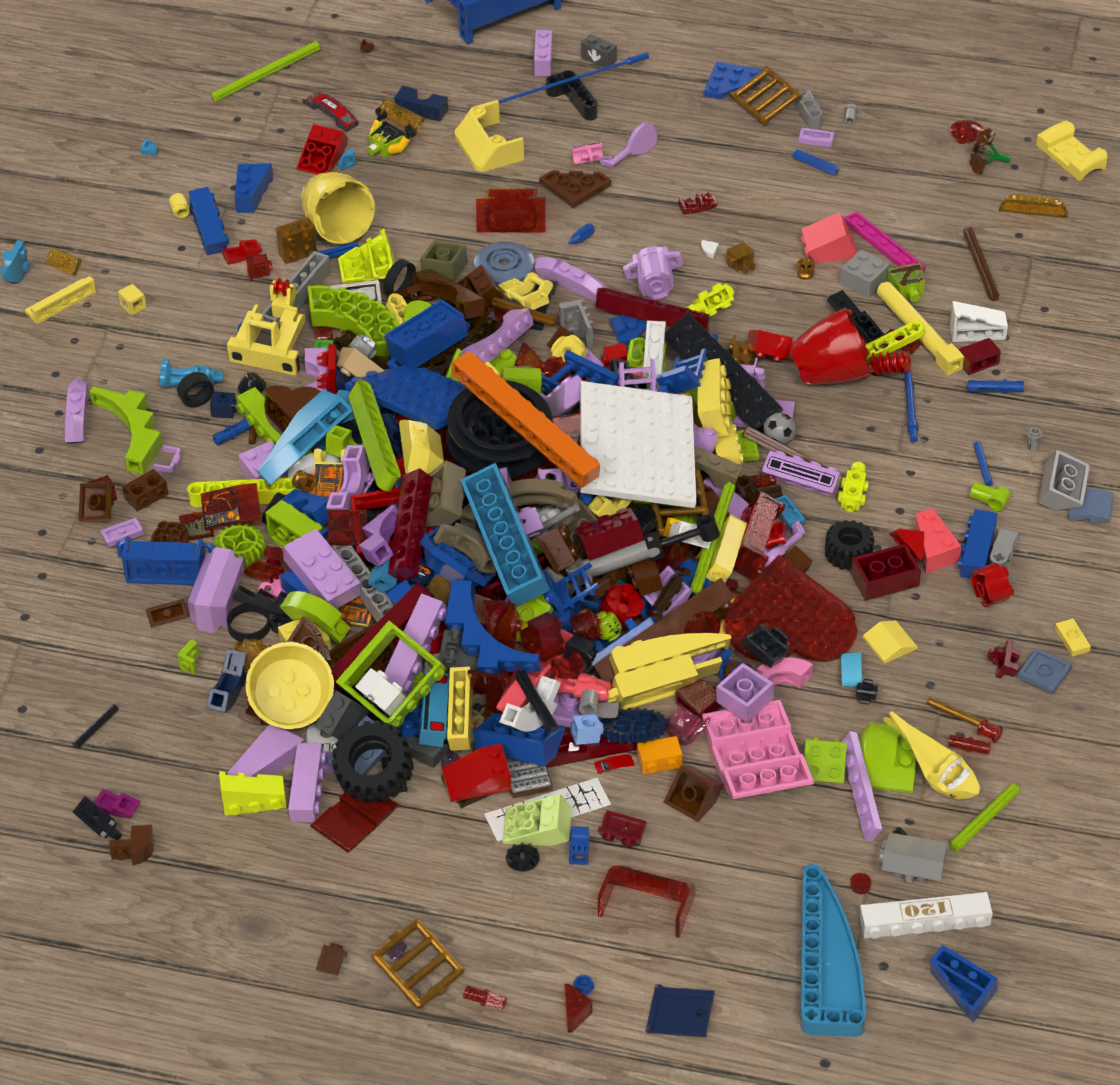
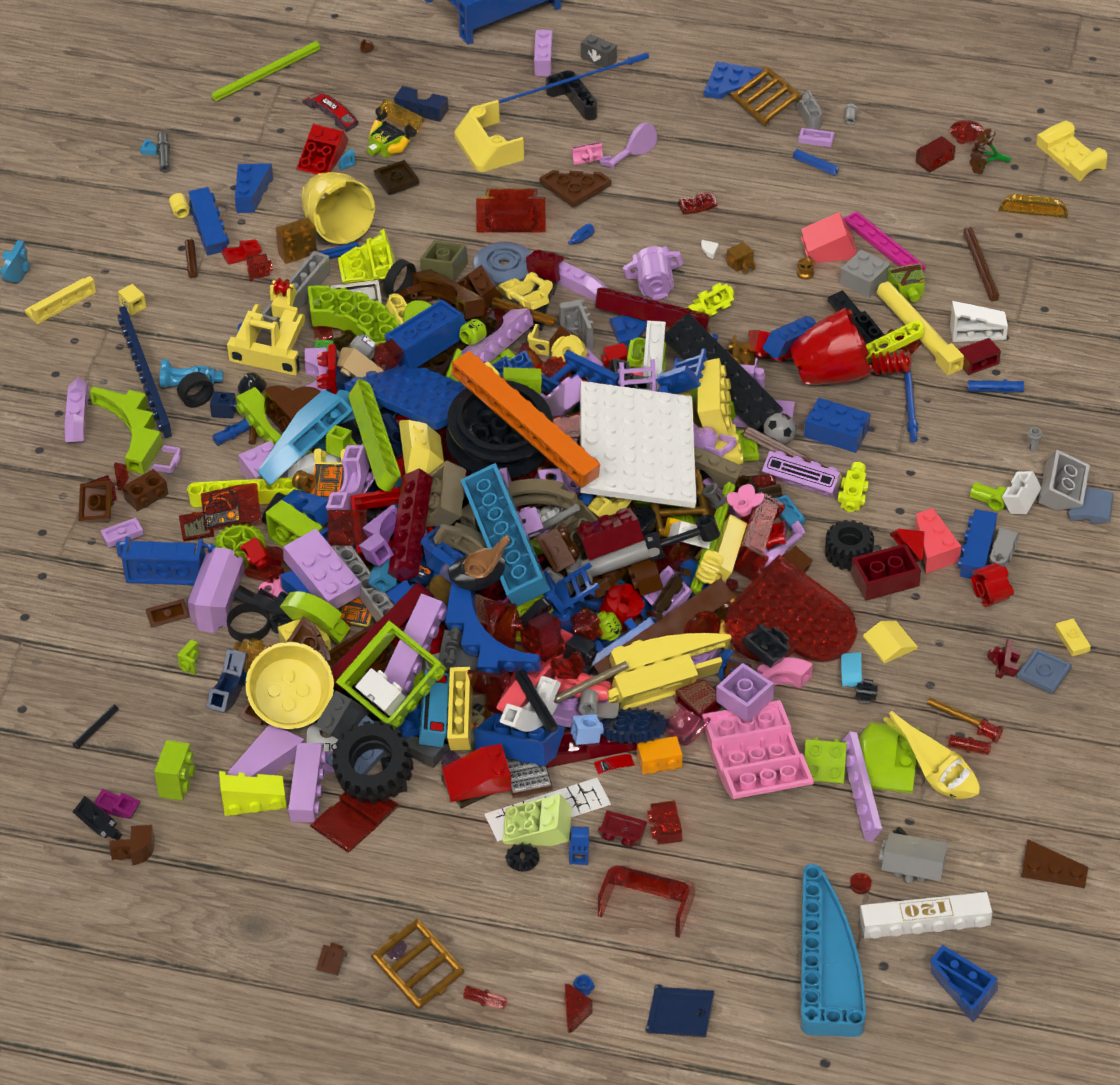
(63, 261): clear yellow plate -> none
(121, 474): none -> clear red slope
(145, 374): none -> dark blue plate
(163, 147): none -> dark grey pin
(171, 532): reddish brown tile -> none
(174, 770): none -> lime brick
(191, 258): none -> reddish brown axle
(256, 553): none -> red brick
(387, 354): none -> clear red brick
(396, 177): none -> dark brown plate
(473, 332): none -> lime head
(479, 568): none -> hat
(521, 360): none -> blue slope
(533, 341): none -> light yellow bracket
(539, 607): none -> black beam
(544, 265): none -> dark red bracket
(591, 682): none -> dark tan bar
(665, 822): none -> clear red brick
(693, 792): reddish brown slope -> none
(709, 567): none -> light yellow gear
(715, 497): none -> dark grey bush
(731, 443): none -> lavender piece
(744, 500): none -> bright pink plate
(783, 337): none -> blue arch
(837, 425): none -> blue piece
(935, 154): none -> clear red brick
(983, 464): blue bar -> none
(984, 817): lime axle -> none
(1022, 492): none -> white brick
(1052, 867): none -> reddish brown wing

